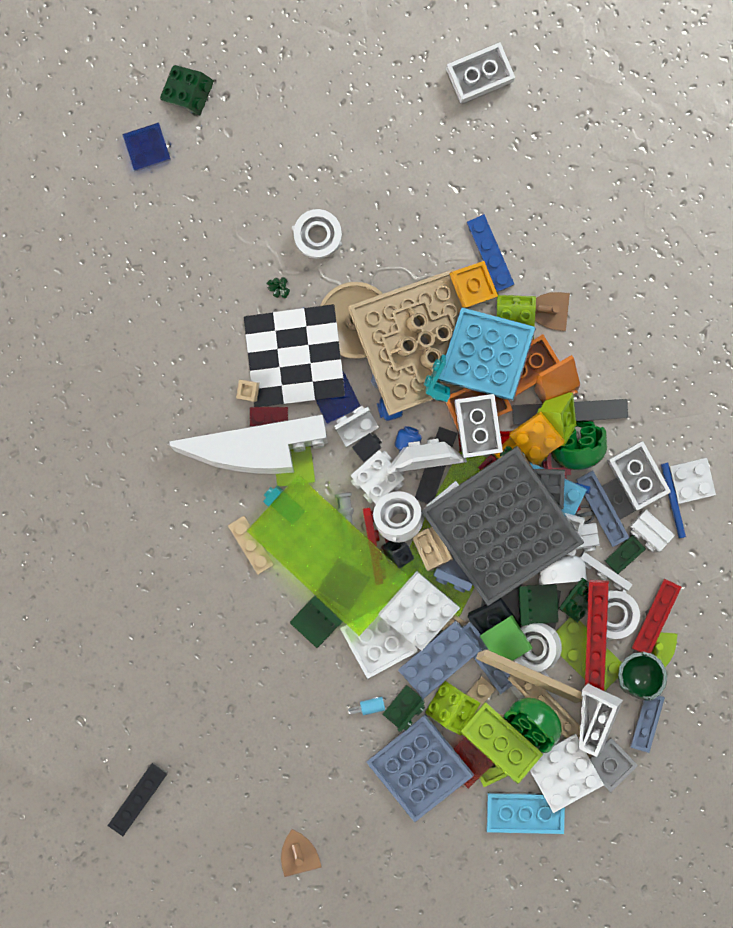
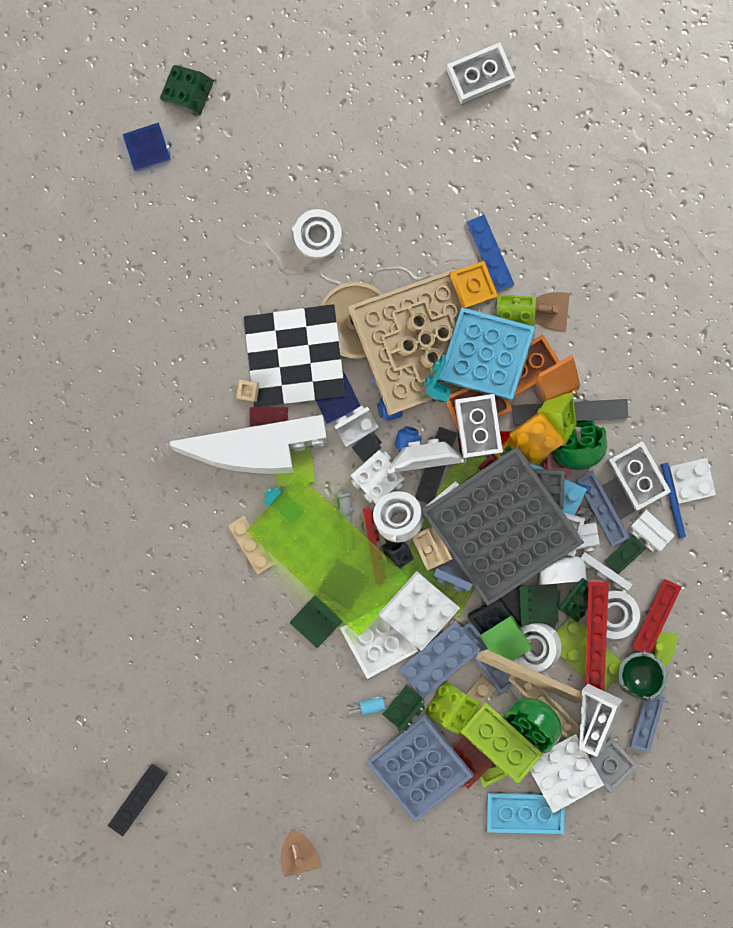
(278, 287): dark green plant -> none

